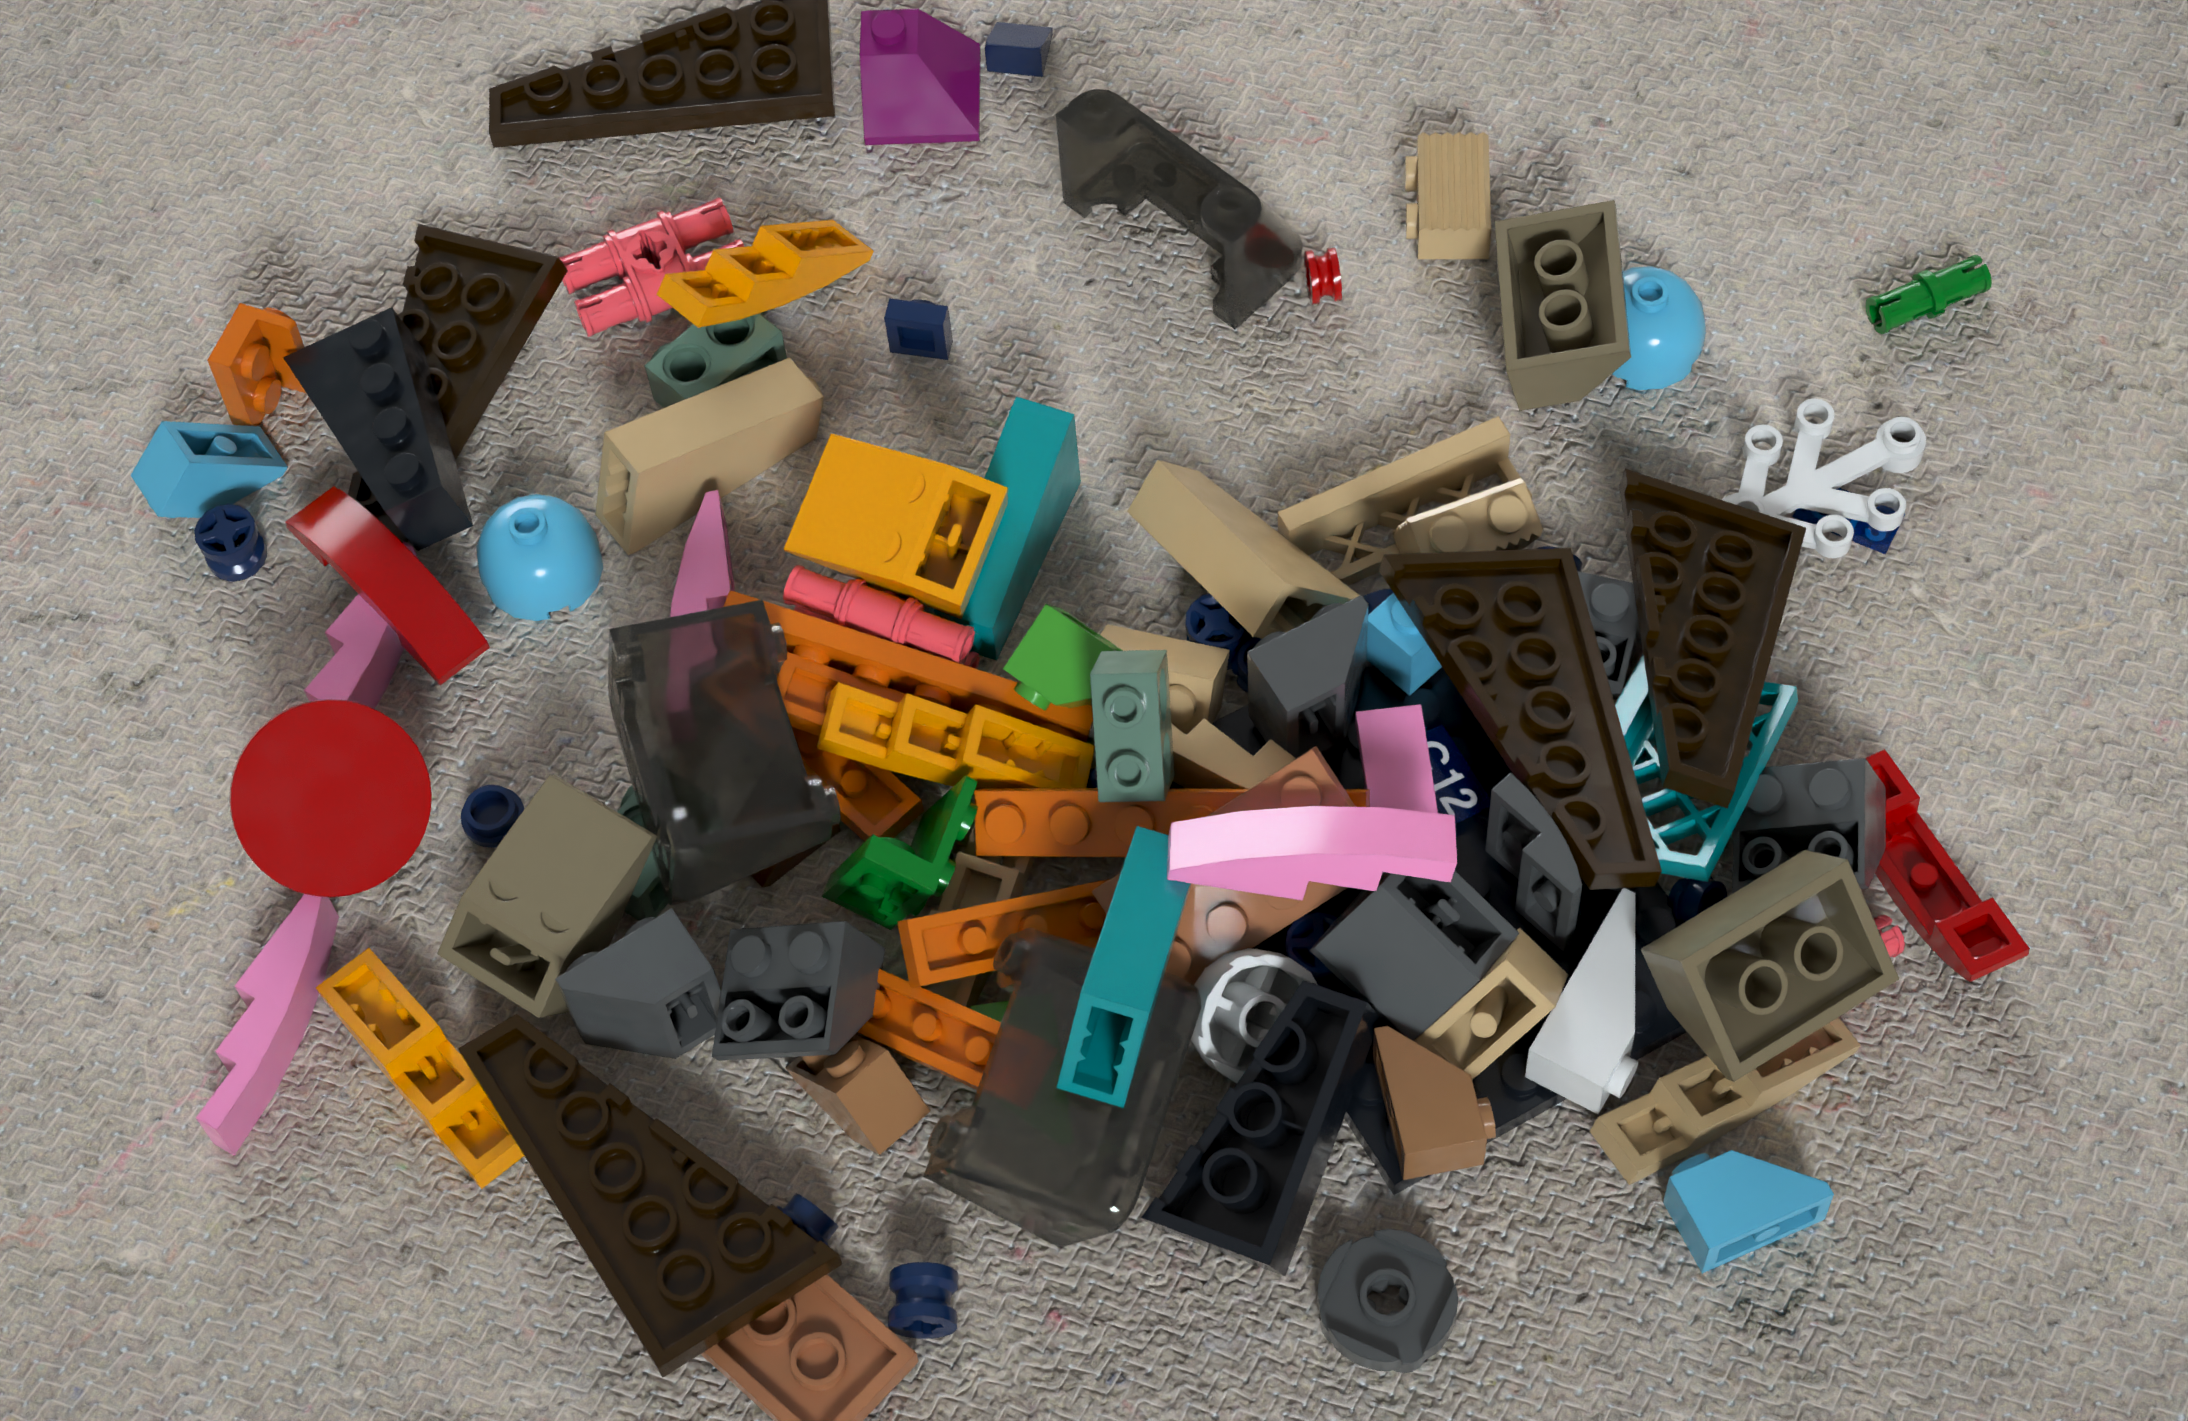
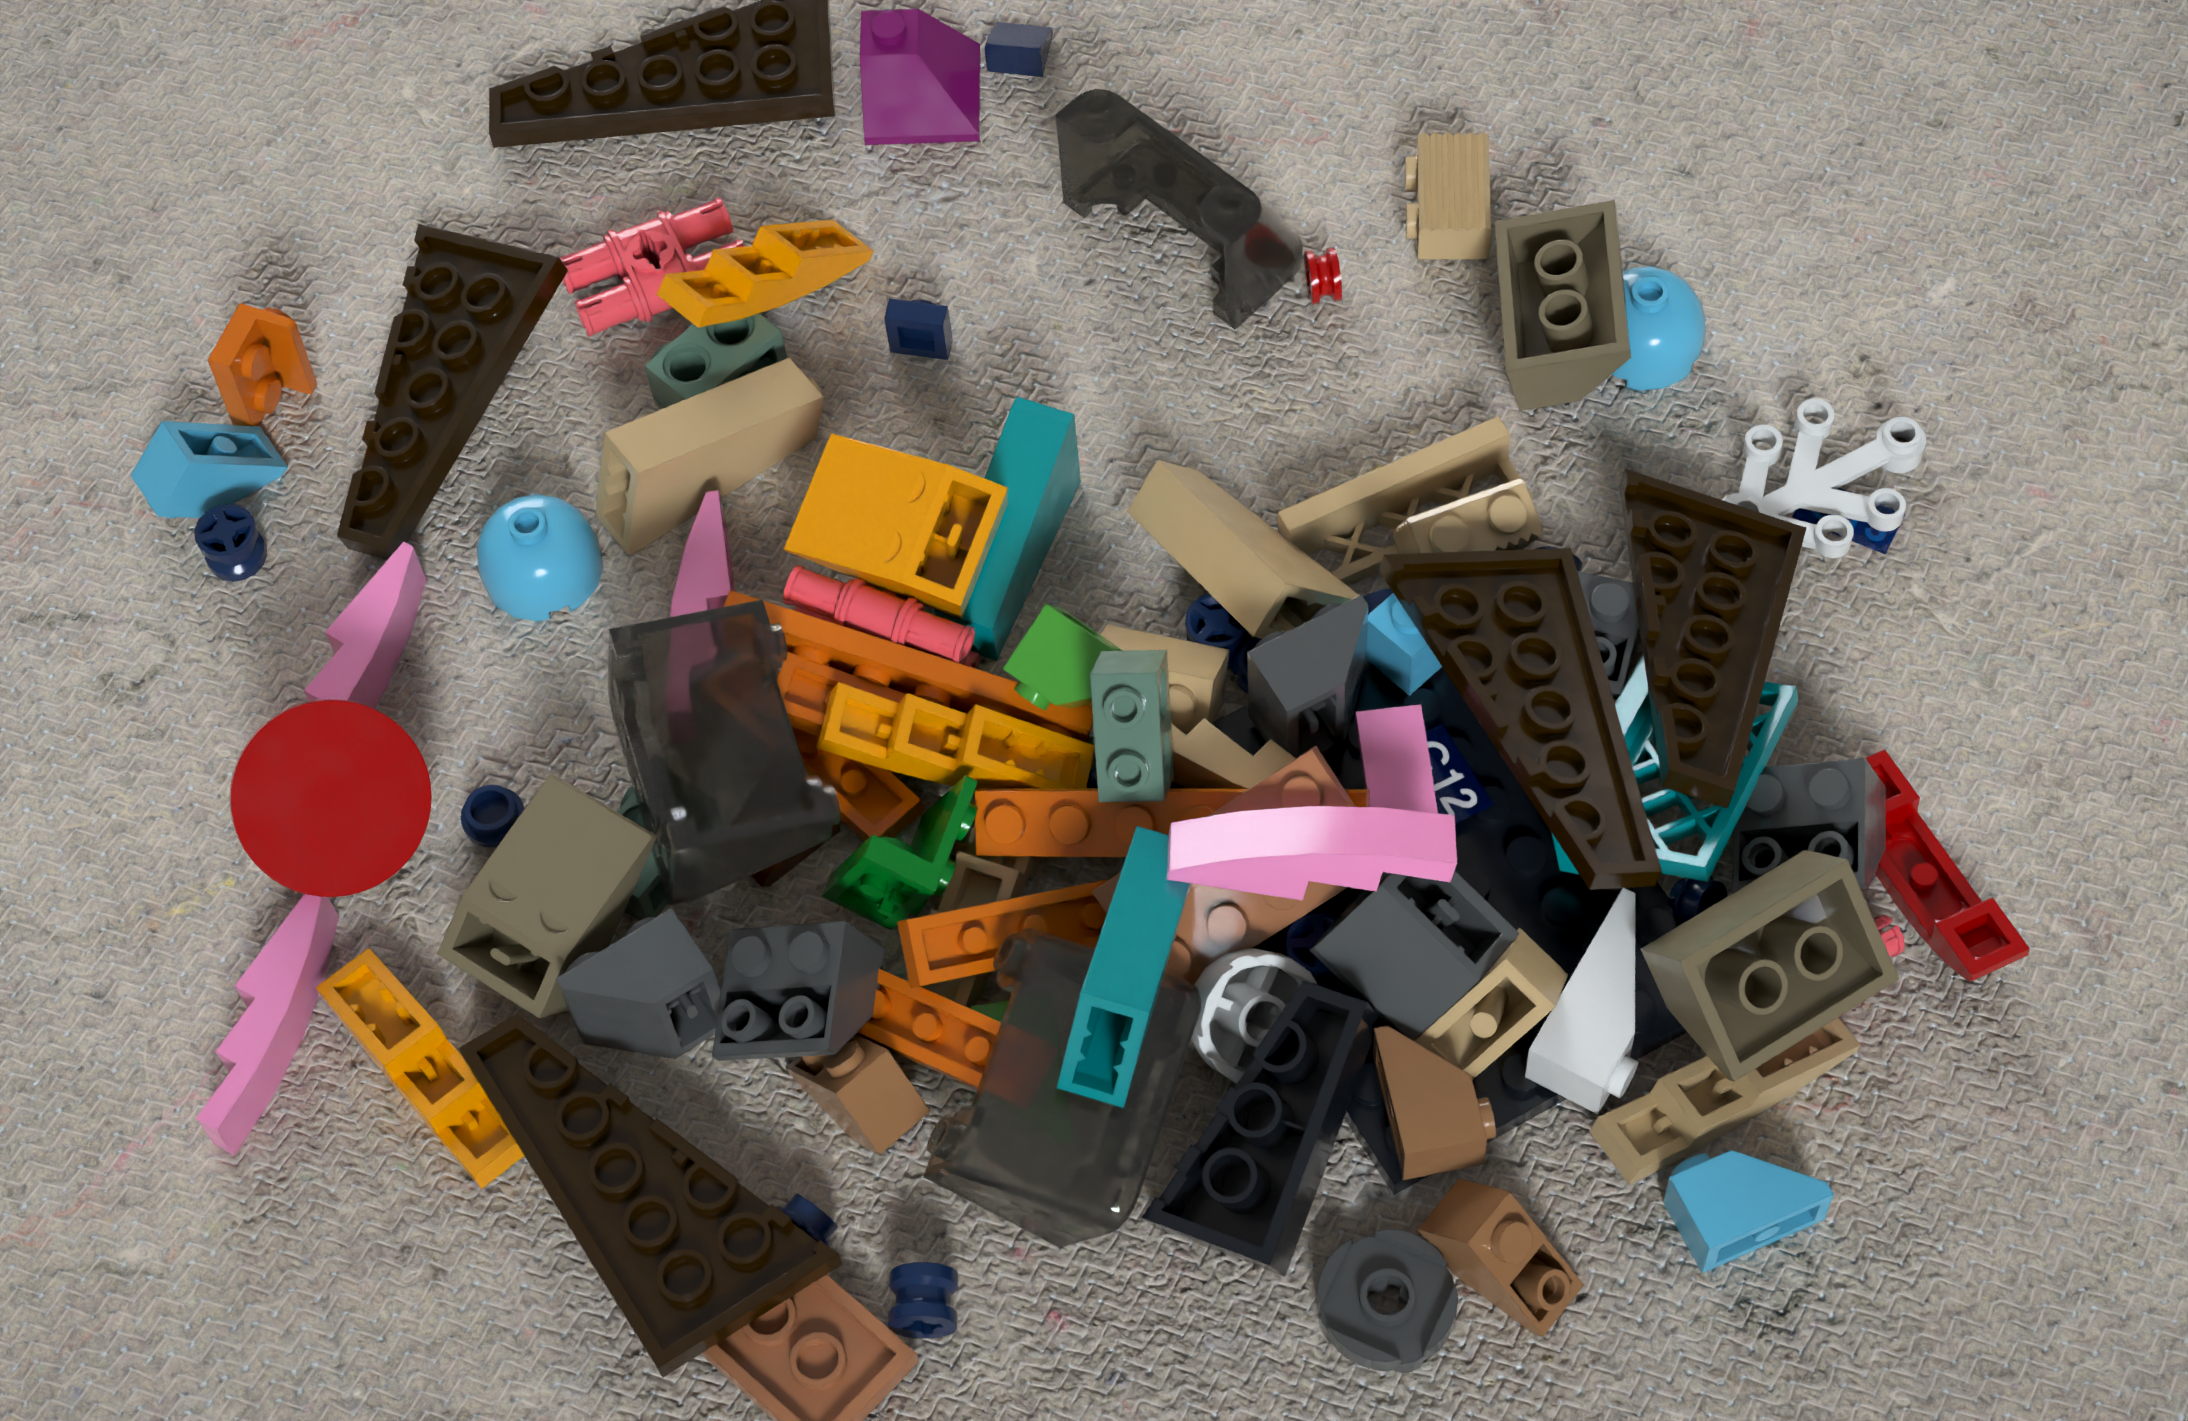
(387, 417): black wedge -> none
(390, 581): red slope -> none
(1501, 1254): none -> medium nougat slope
(1536, 853): dark grey slope -> none
(1928, 294): green pin -> none

